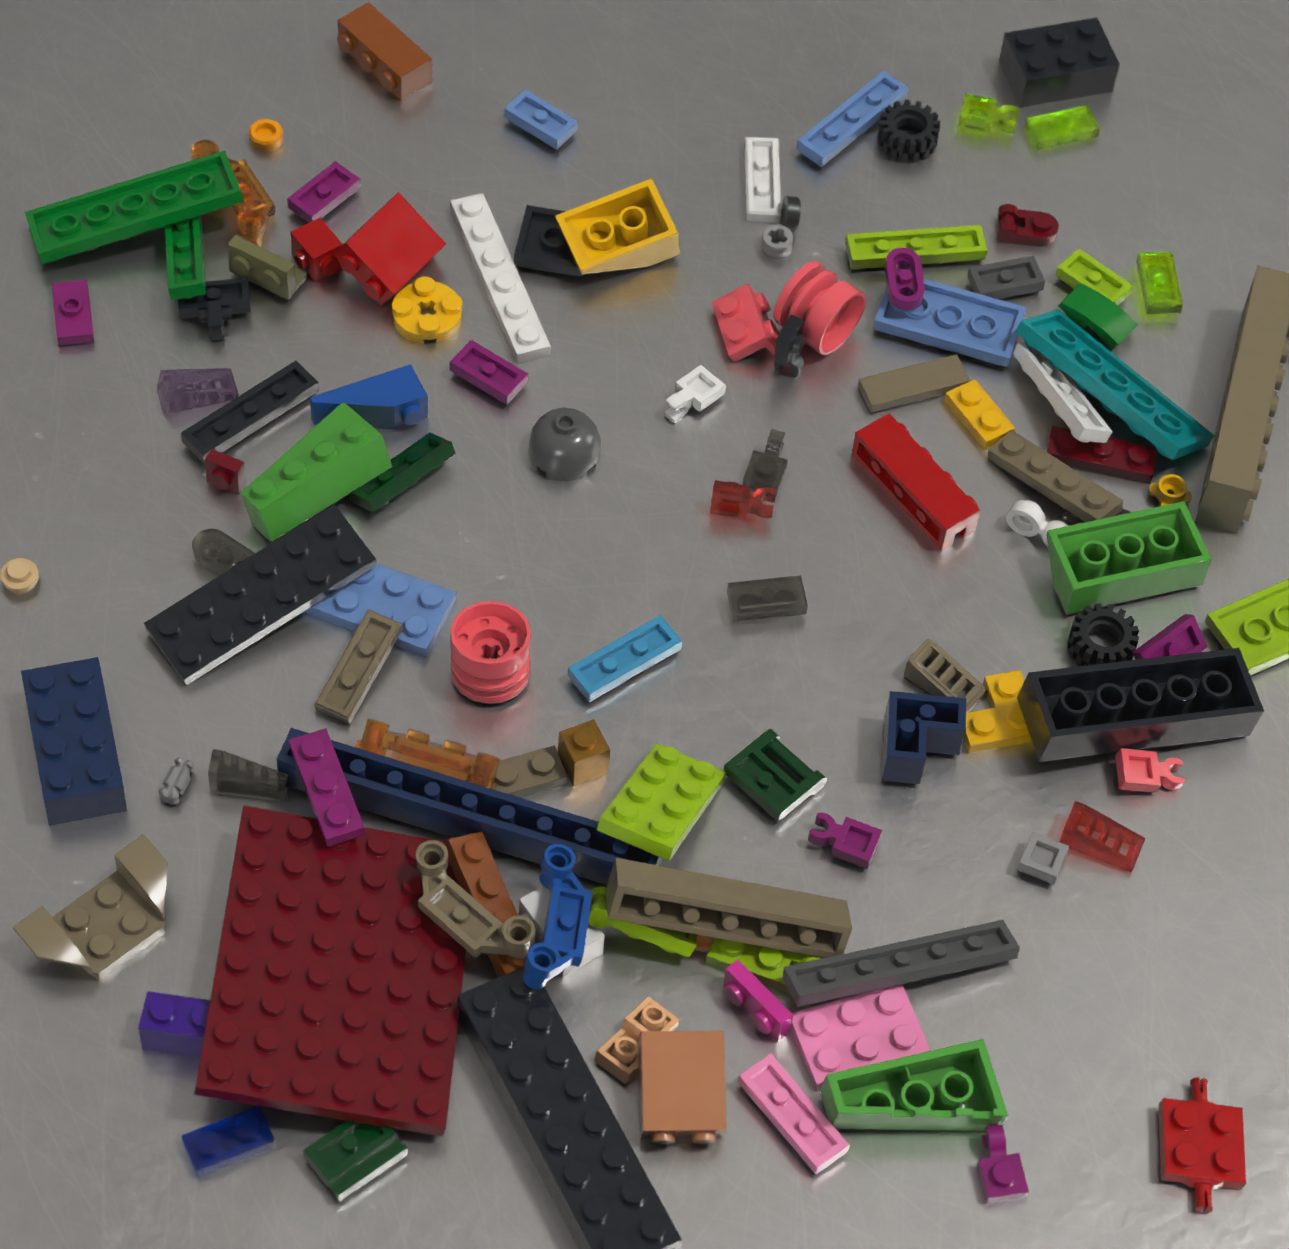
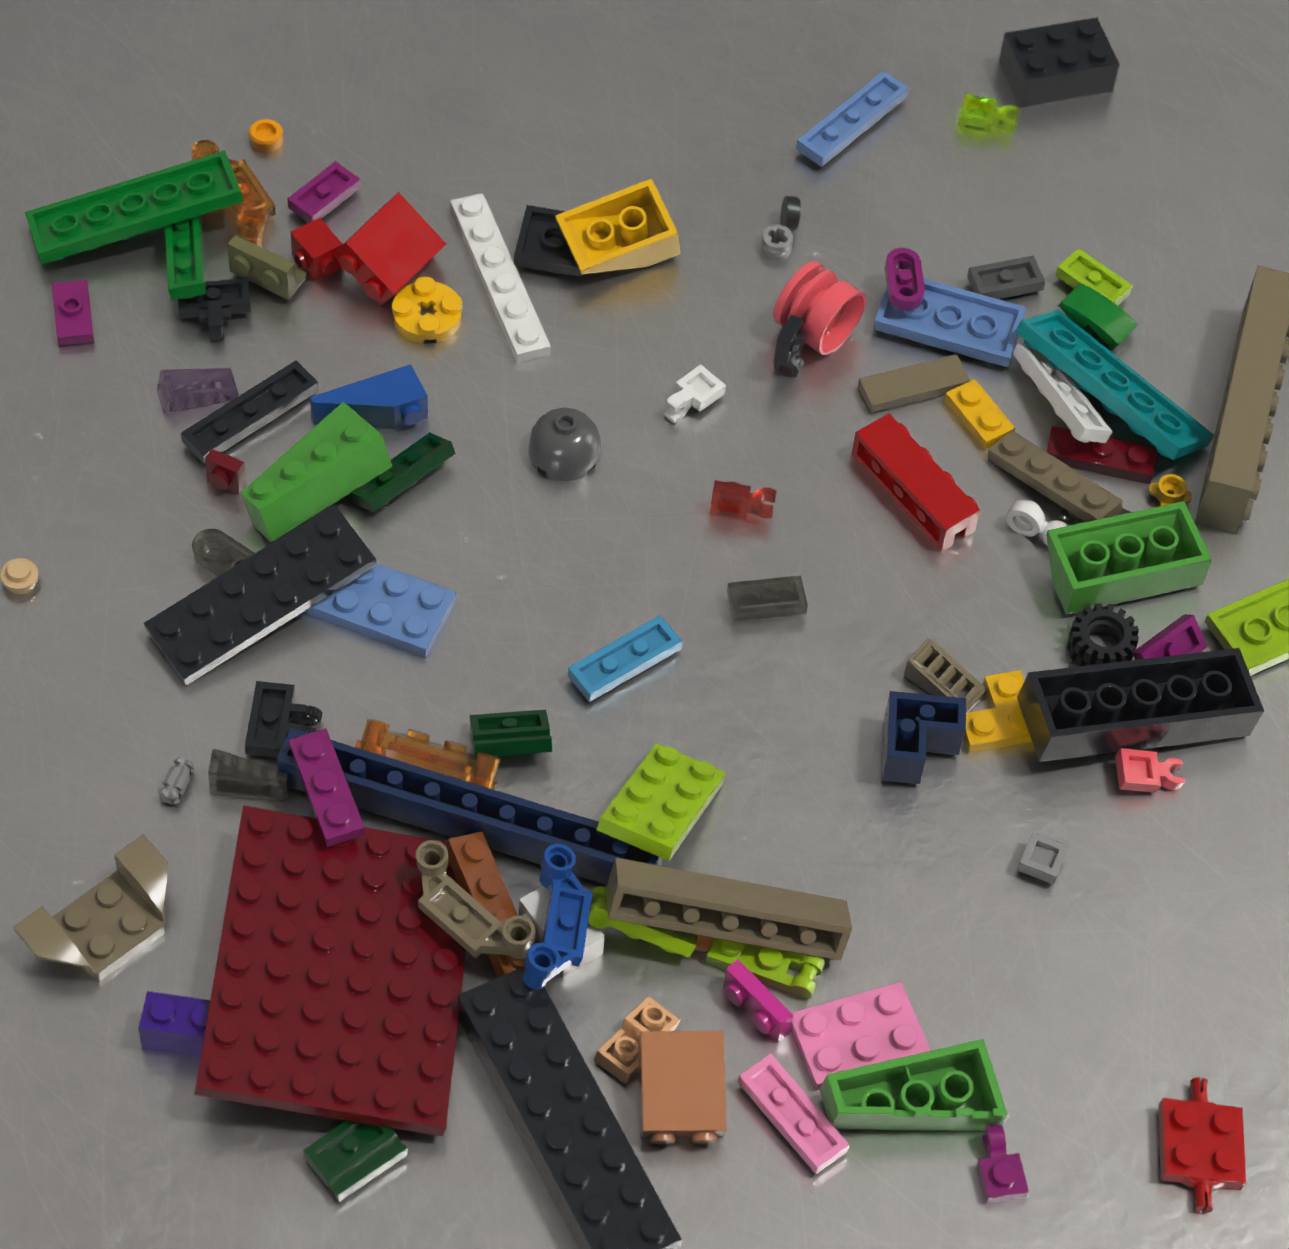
(73, 741): dark blue brick -> none
(228, 1141): clear blue plate -> none
(271, 718): none -> black hinge
(358, 666): dark tan tile -> none
(384, 51): dark orange brick -> none
(489, 372): magenta plate -> none
(490, 652): coral wheel -> none
(511, 733): none -> dark green plate
(531, 773): dark tan plate -> none
(541, 119): medium blue plate -> none
(583, 752): pearl gold brick -> none
(745, 322): coral bracket -> none
(762, 179): white tile -> none
(767, 468): clear smoke plate -> none
(769, 783): dark green plate -> none
(850, 841): magenta plate -> none
(900, 963): dark grey plate -> none
(905, 144): black tyre -> none
(931, 245): lime plate -> none
(1038, 227): dark red plate -> none
(1062, 127): clear neon green plate -> none
(1096, 821): clear red slope -> none
(1159, 283): clear neon green plate -> none

